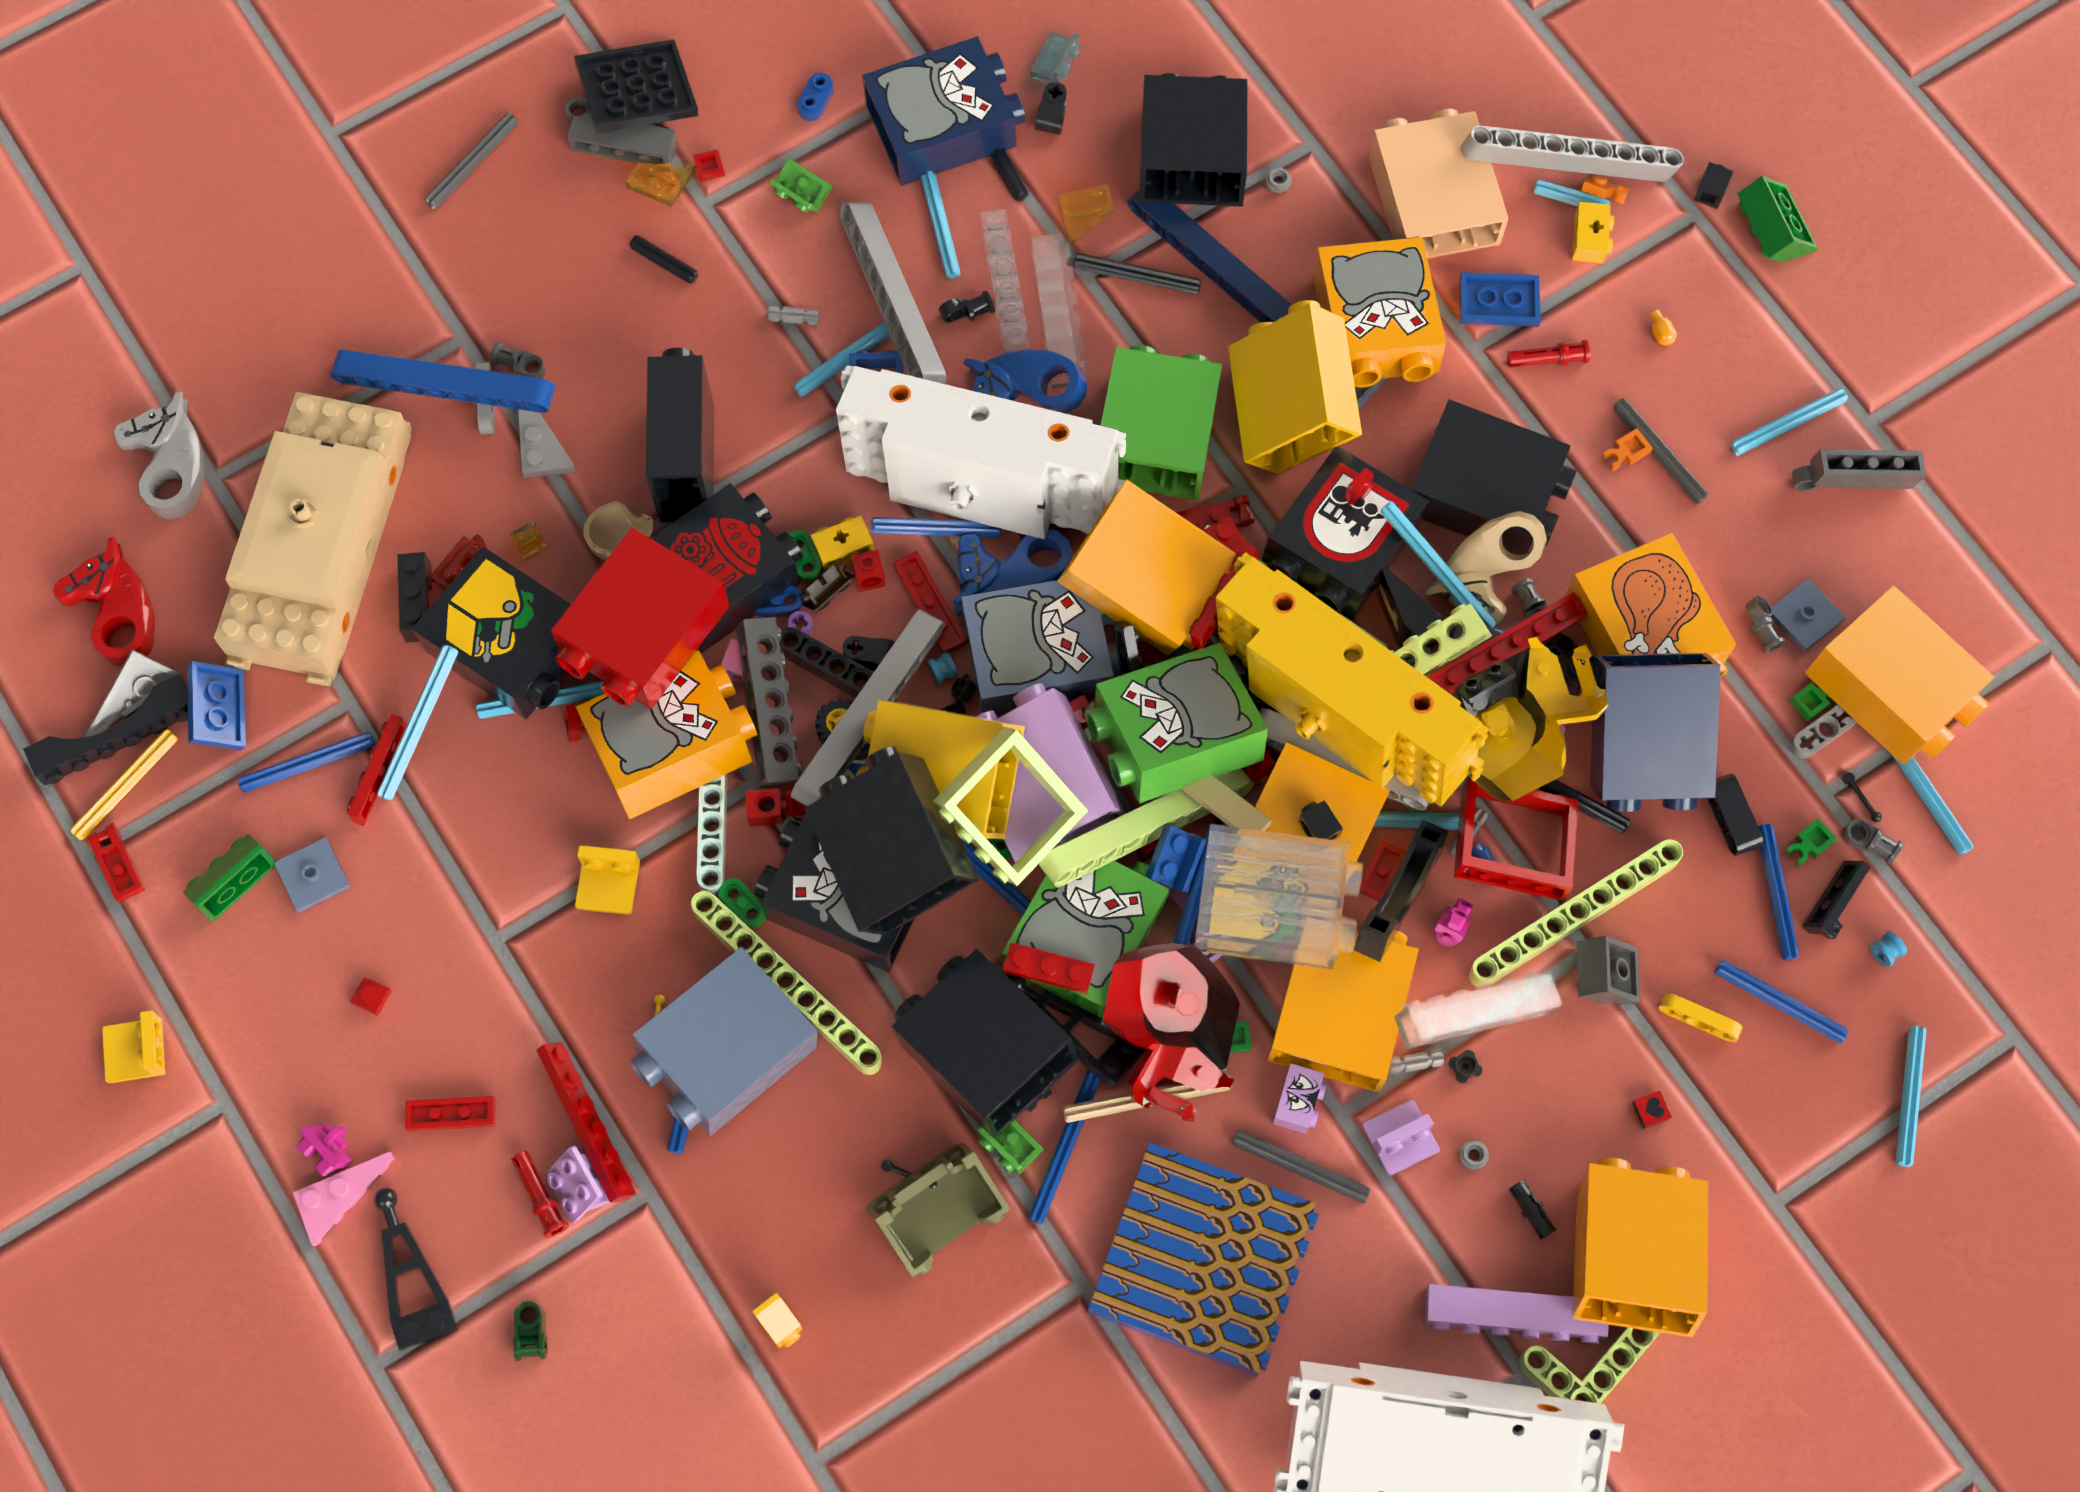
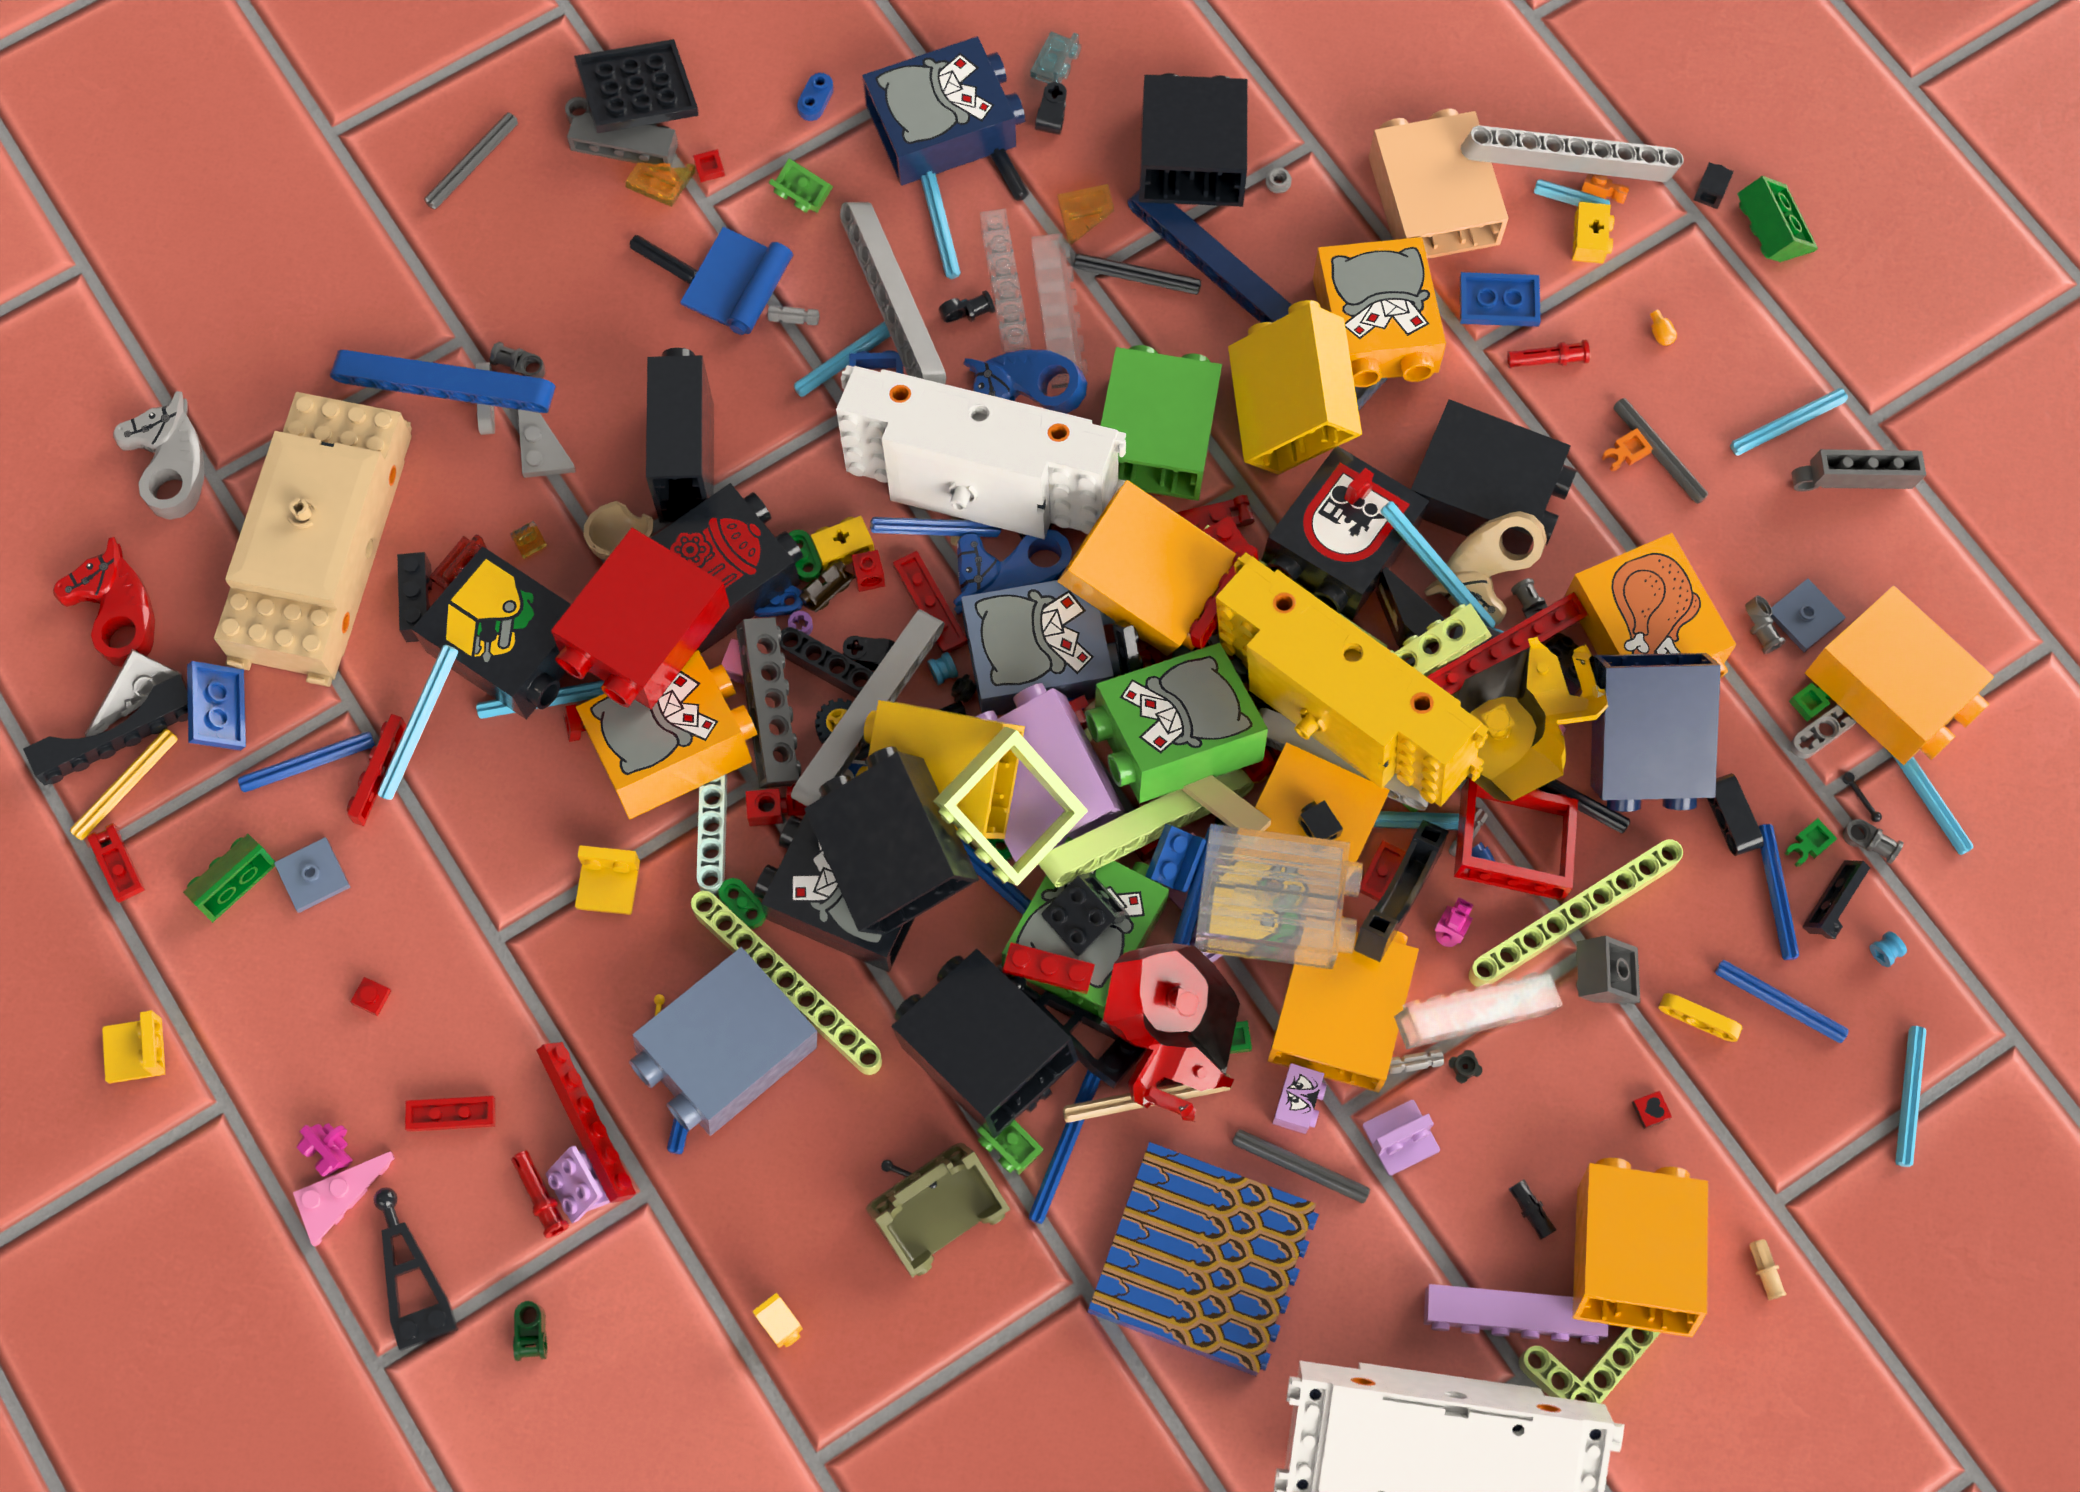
(737, 280): none -> blue door
(1083, 912): none -> black bracket
(1480, 1149): light grey plate -> none
(1487, 688): black bracket -> none
(1767, 1269): none -> tan axle

